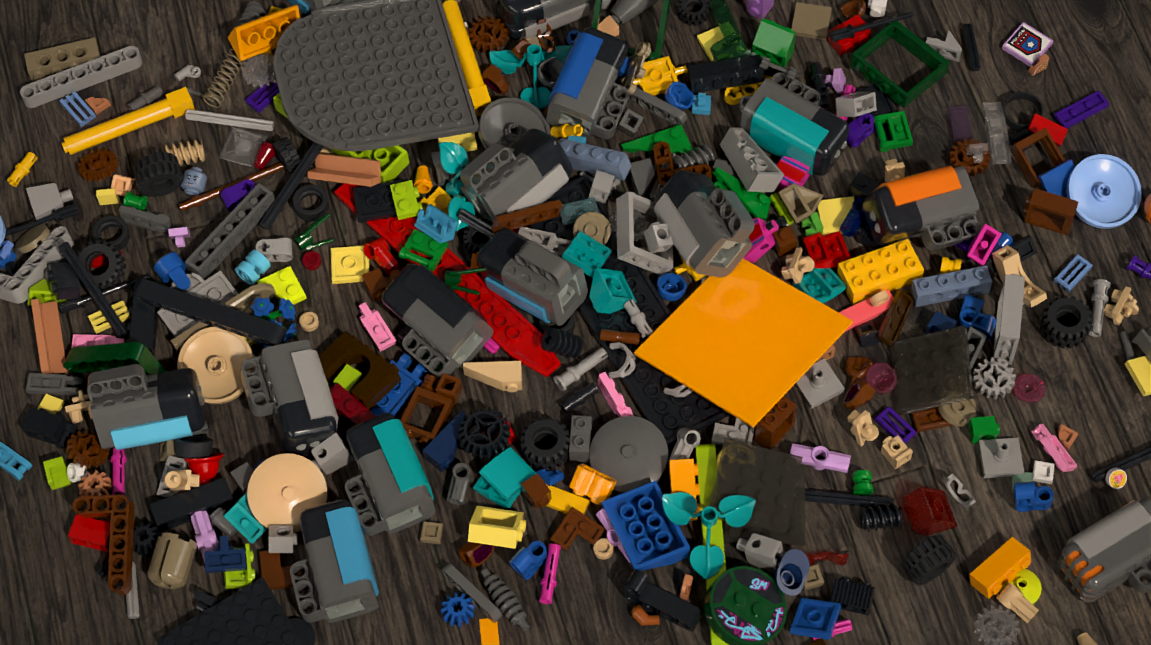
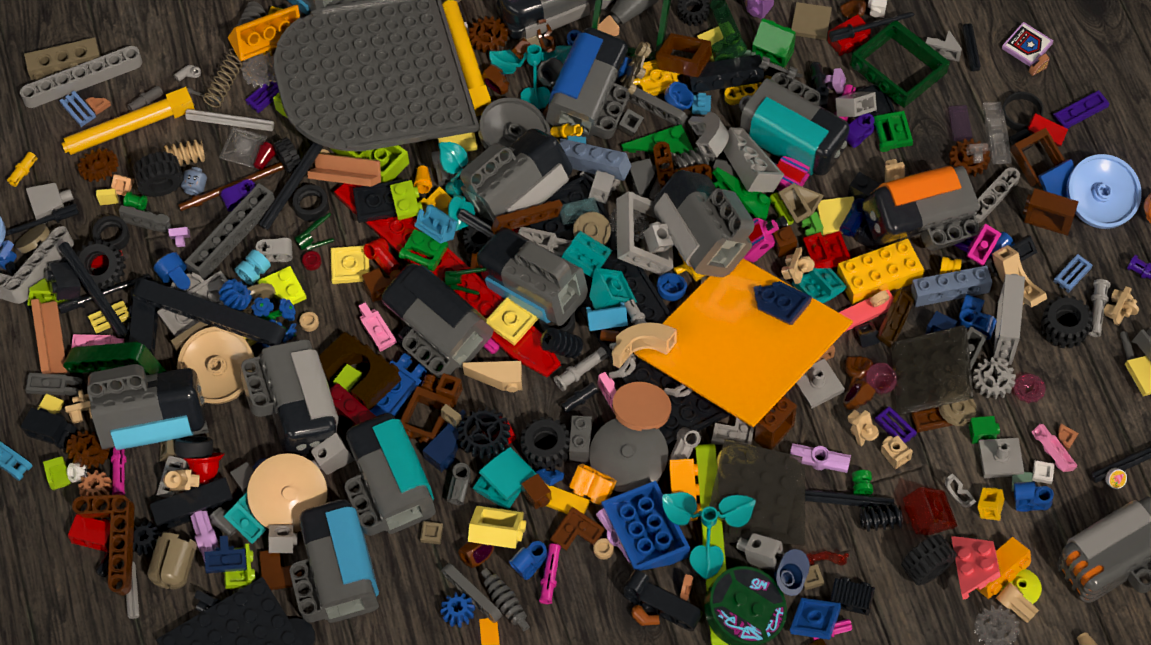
(235, 295): none -> blue gear
(451, 416): none -> dark tan tile
(511, 321): none -> light yellow tile
(607, 317): none -> dark azure hinge
(641, 406): none -> nougat tile
(643, 336): none -> tan arch
(682, 65): none -> reddish brown window
(713, 134): none -> light grey arch
(781, 301): none -> dark blue tile
(975, 563): none -> coral wing
(991, 503): none -> yellow brick
(996, 196): none -> light grey beam

